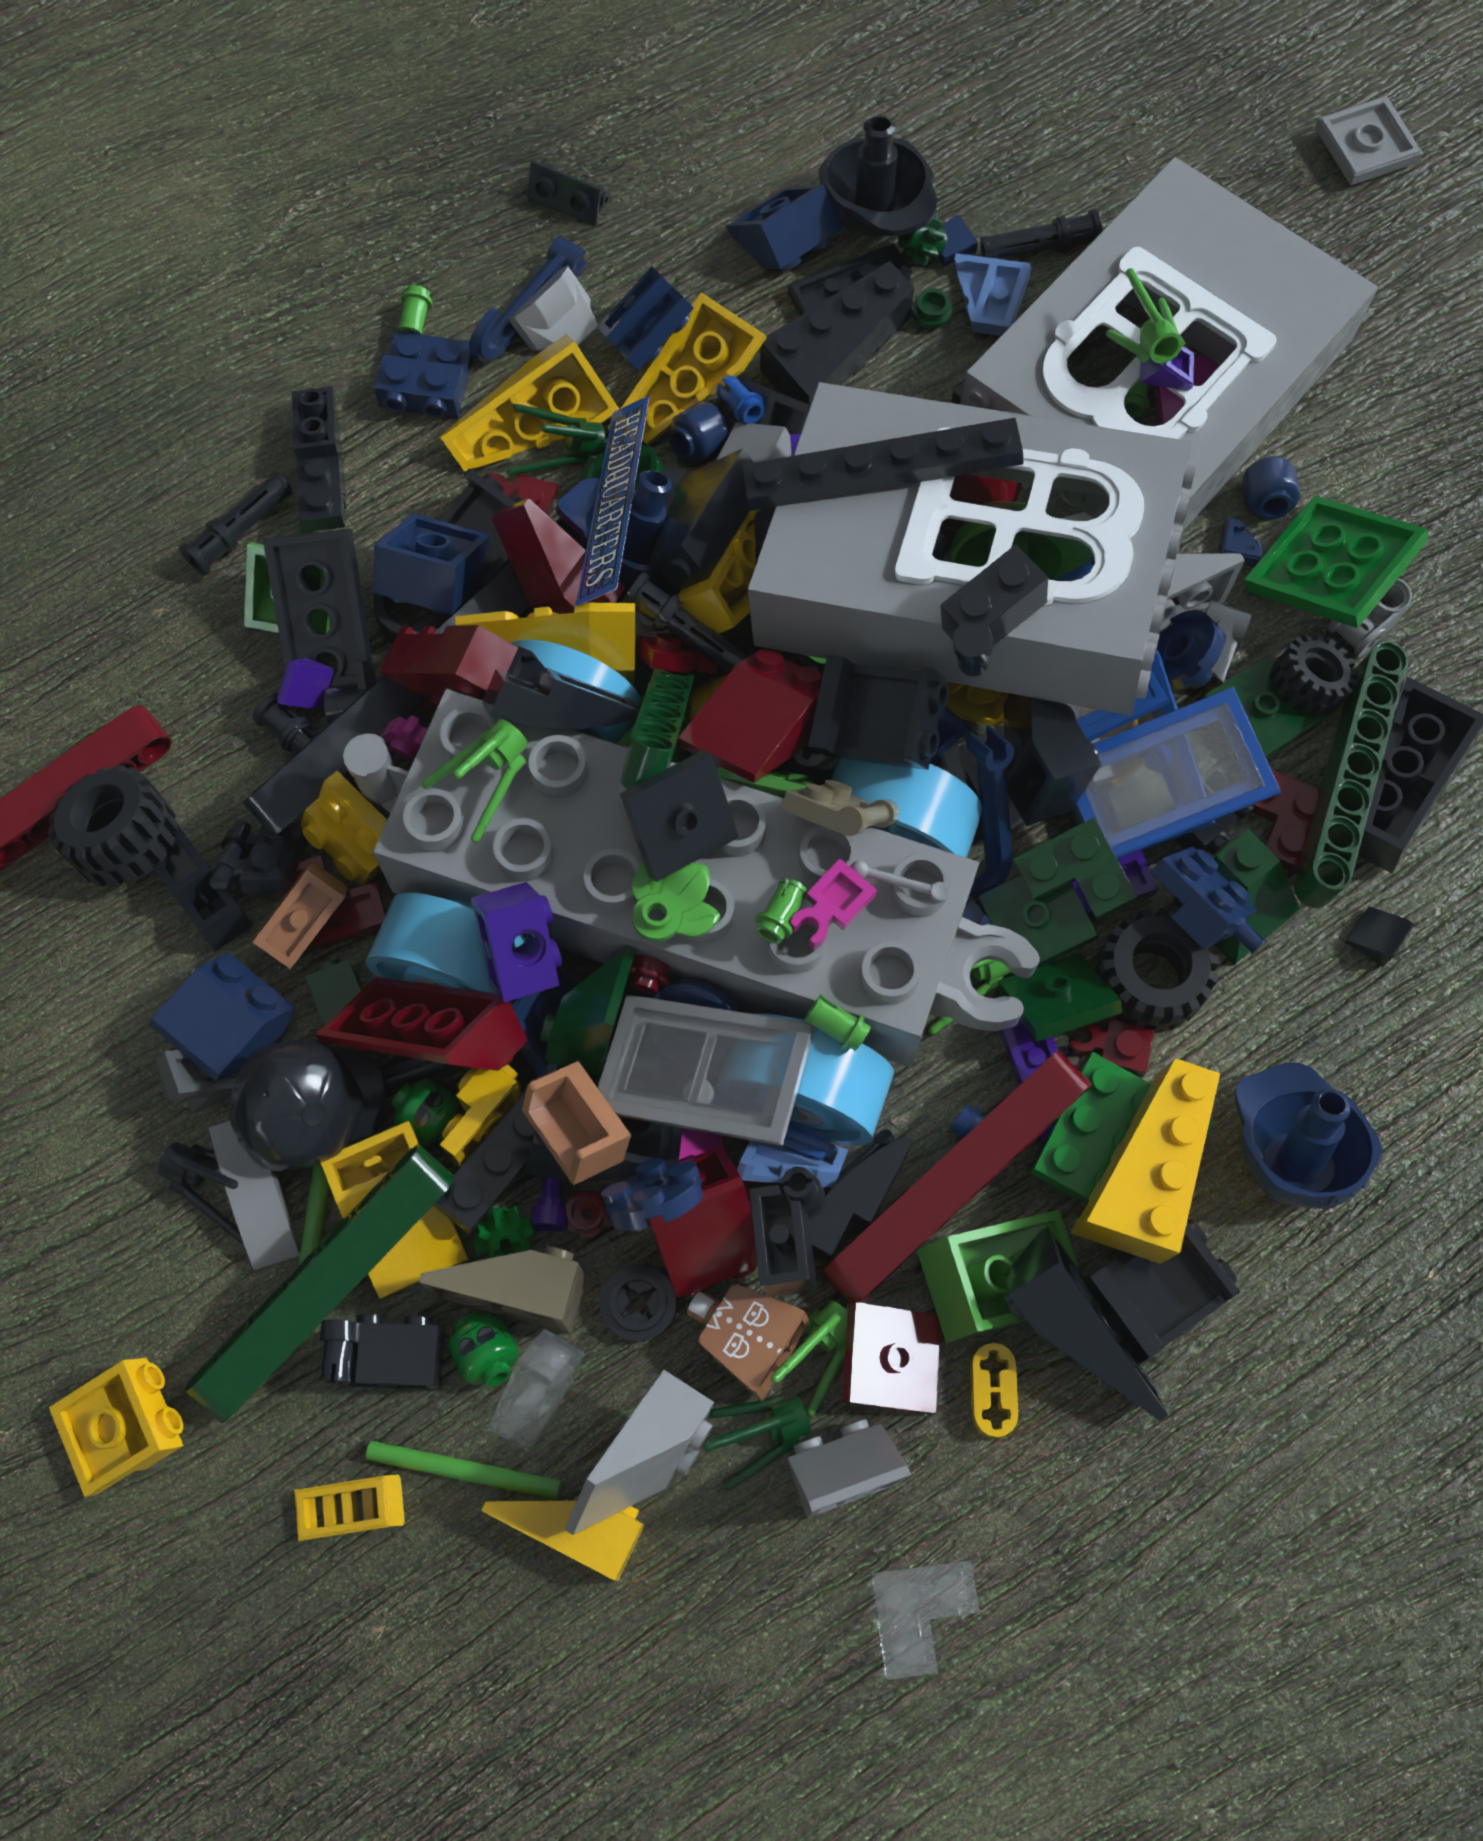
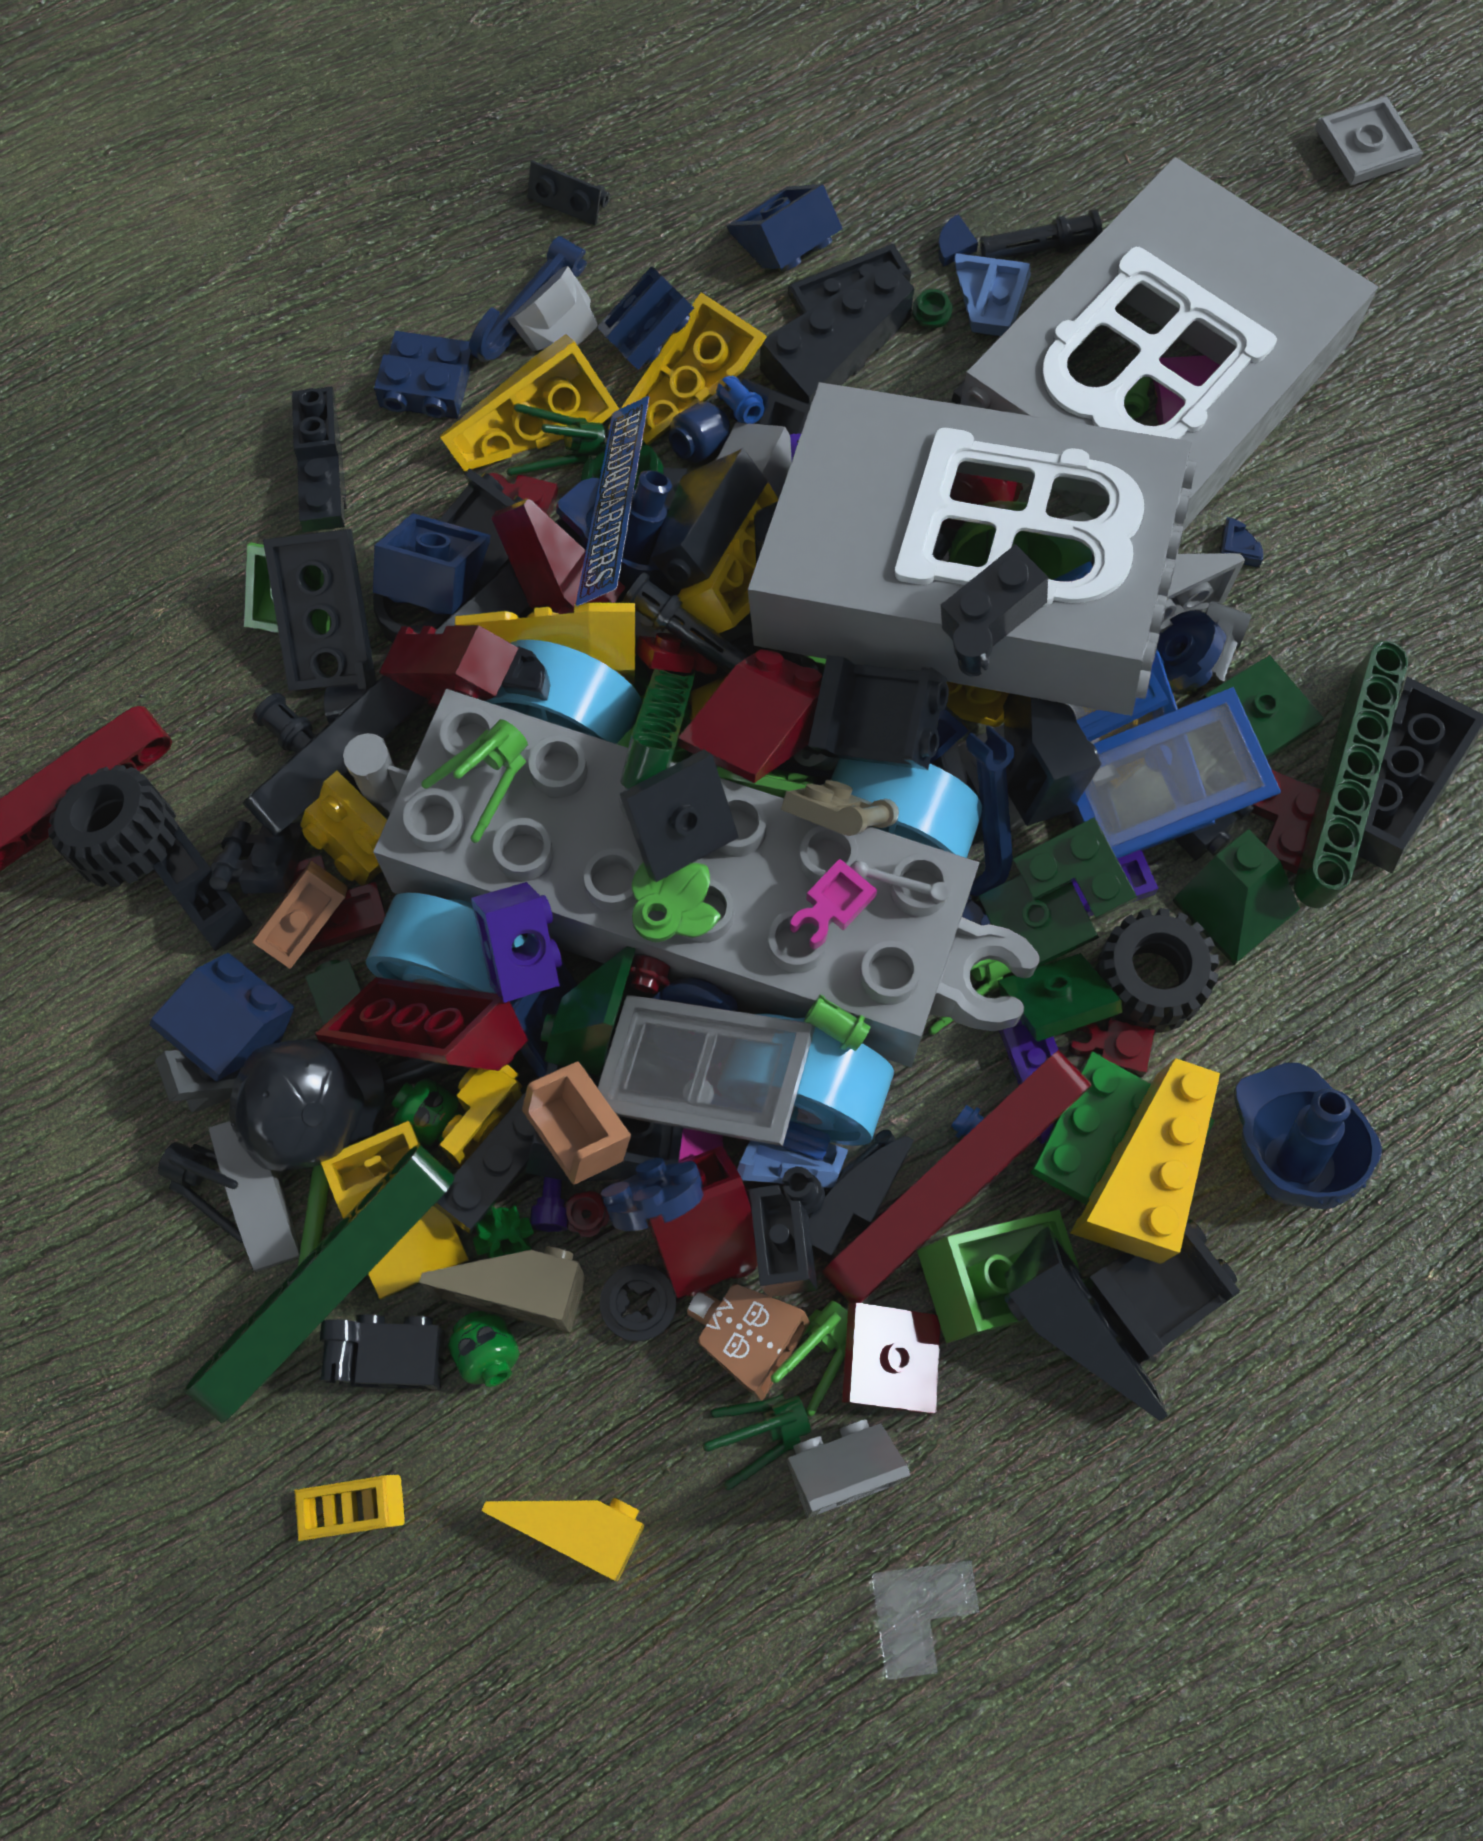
(117, 1424): yellow plate -> none
(222, 534): black pin -> none
(304, 684): dark purple slope -> none
(404, 736): dark pink plate -> none
(415, 303): bright green pin -> none
(463, 1470): bright green bar -> none
(535, 1389): clear slope -> none
(555, 702): black slope -> none
(647, 1453): light grey slope -> none
(775, 921): bright green pin -> none
(879, 183): black piece -> none
(883, 464): black plate -> none
(924, 243): dark green gear -> none
(1005, 1390): yellow beam -> none
(1158, 335): bright green plant -> none
(1173, 374): dark purple slope -> none
(1211, 903): dark blue plate -> none
(1271, 487): dark blue head -> none
(1334, 675): black tyre -> none
(1336, 561): green plate -> none
(1378, 621): light grey piece -> none
(1379, 935): black slope -> none

